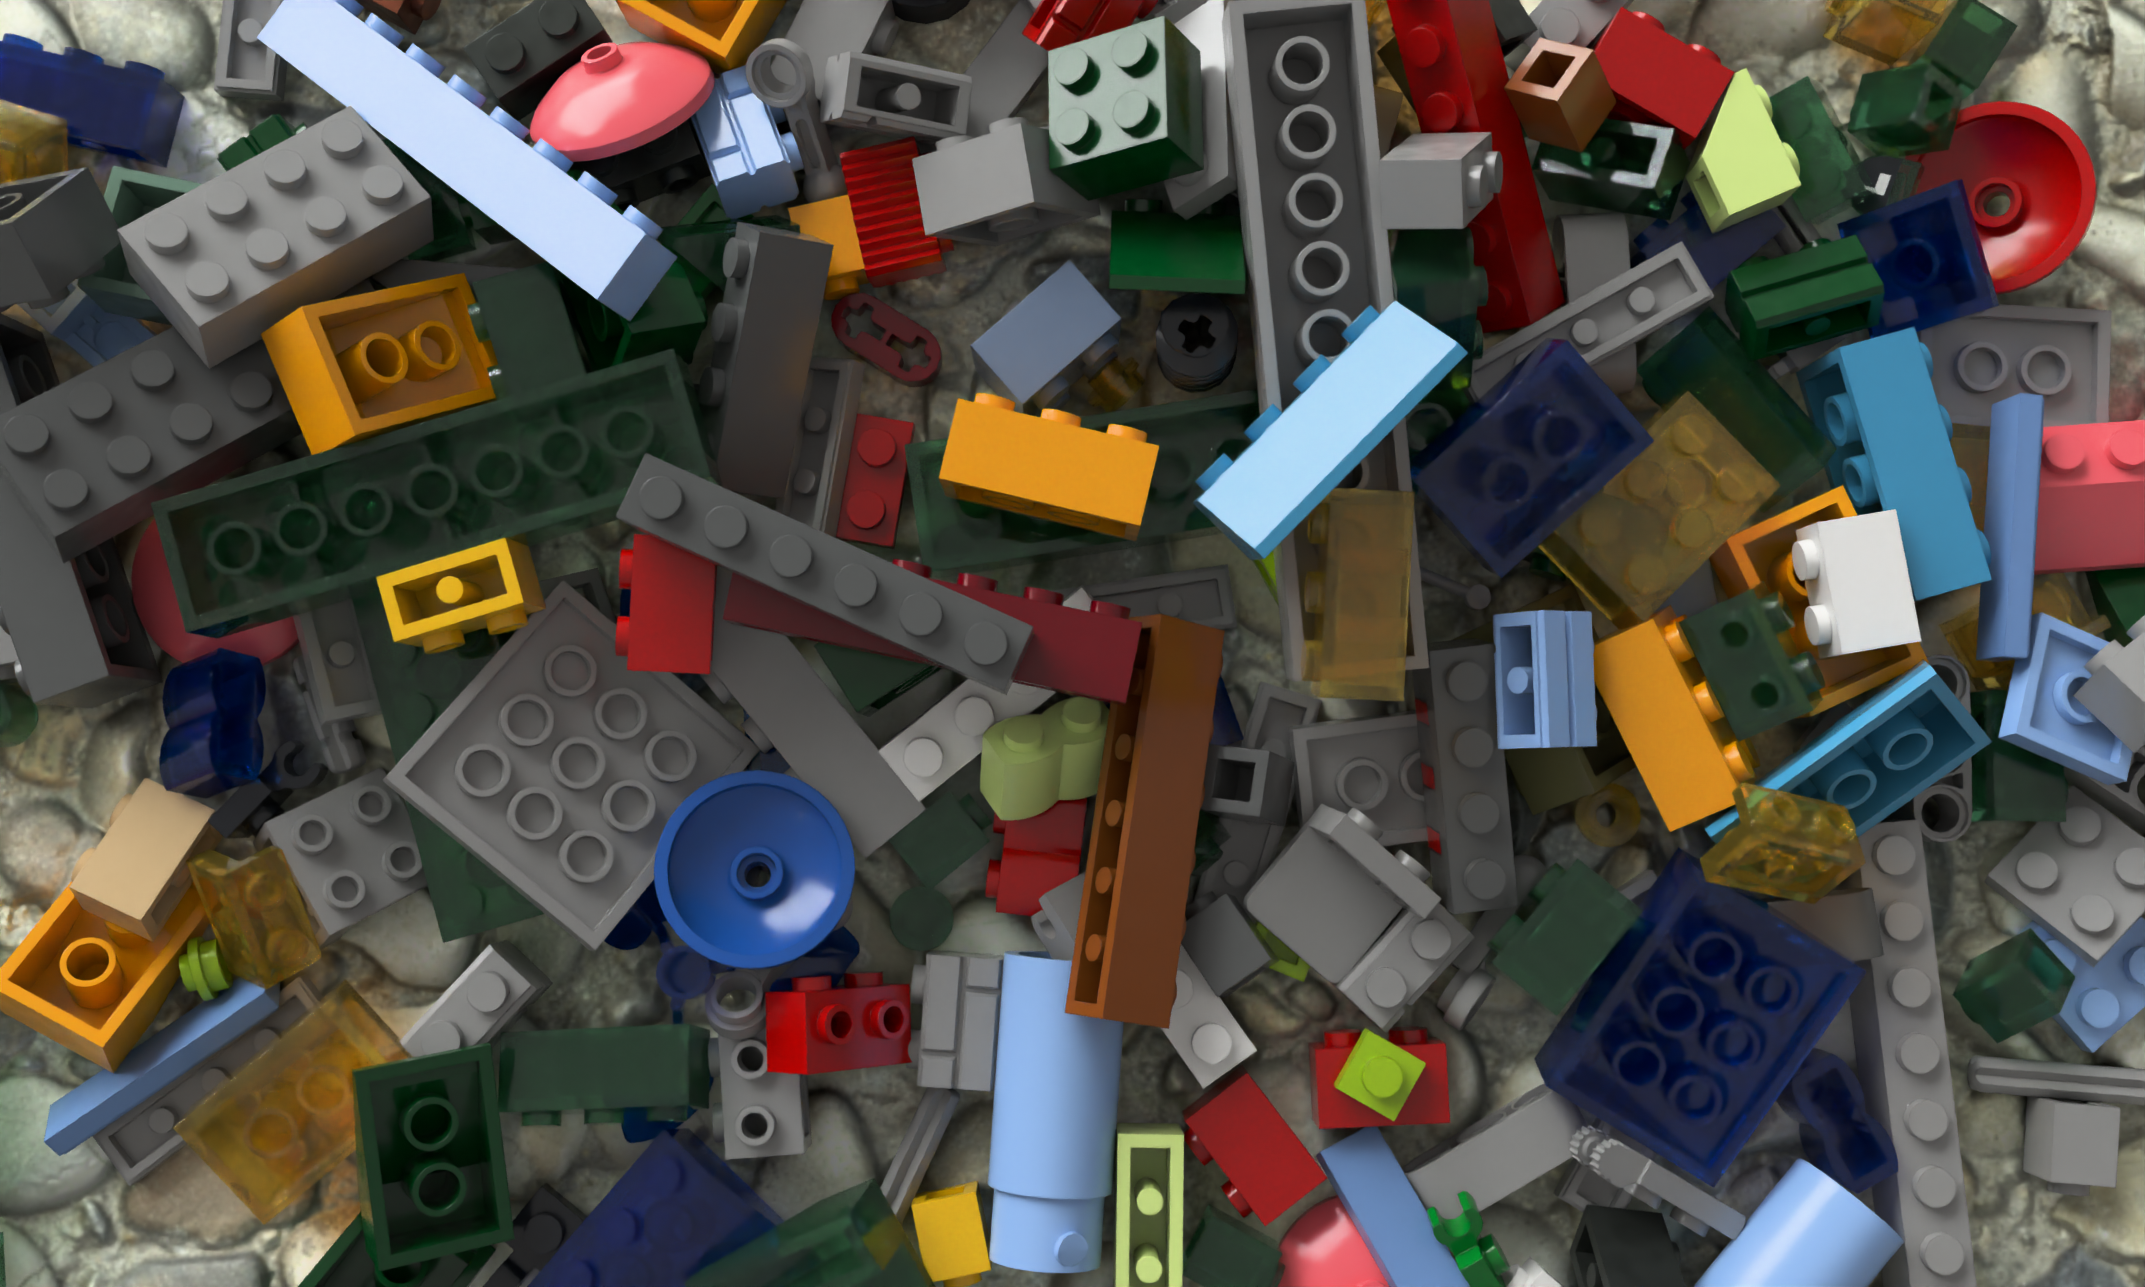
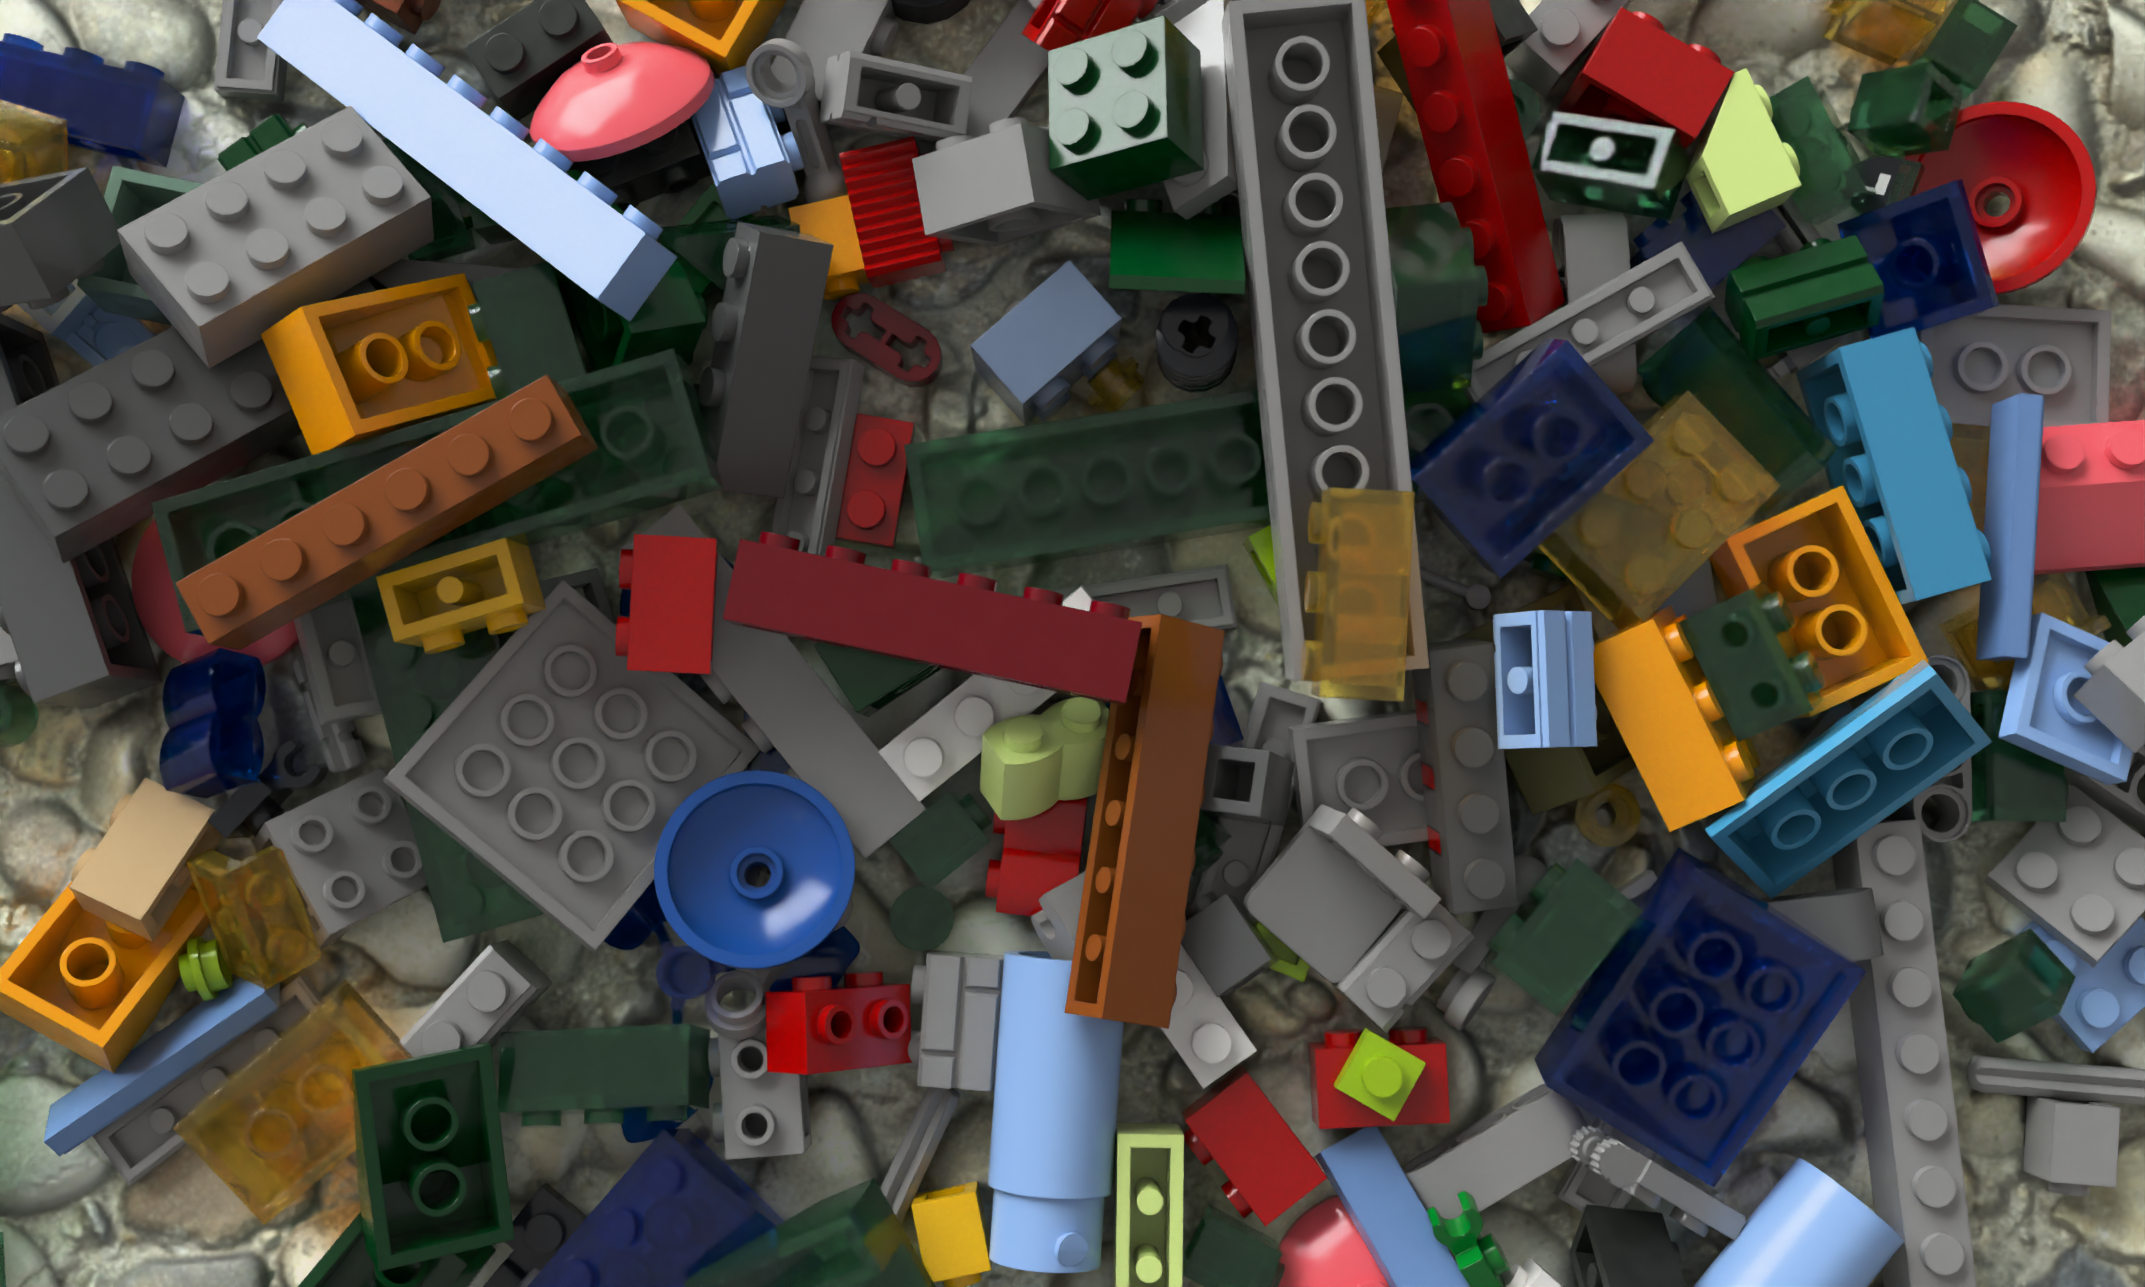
(387, 515): none -> dark orange brick
(826, 573): dark grey brick -> none
(1048, 466): light orange brick -> none
(1326, 429): slope -> none
(1438, 180): light grey brick -> none
(1560, 94): dark orange brick -> none
(1785, 846): clear yellow bracket -> none
(1834, 1125): clear blue brick -> none
(1856, 584): white brick -> none

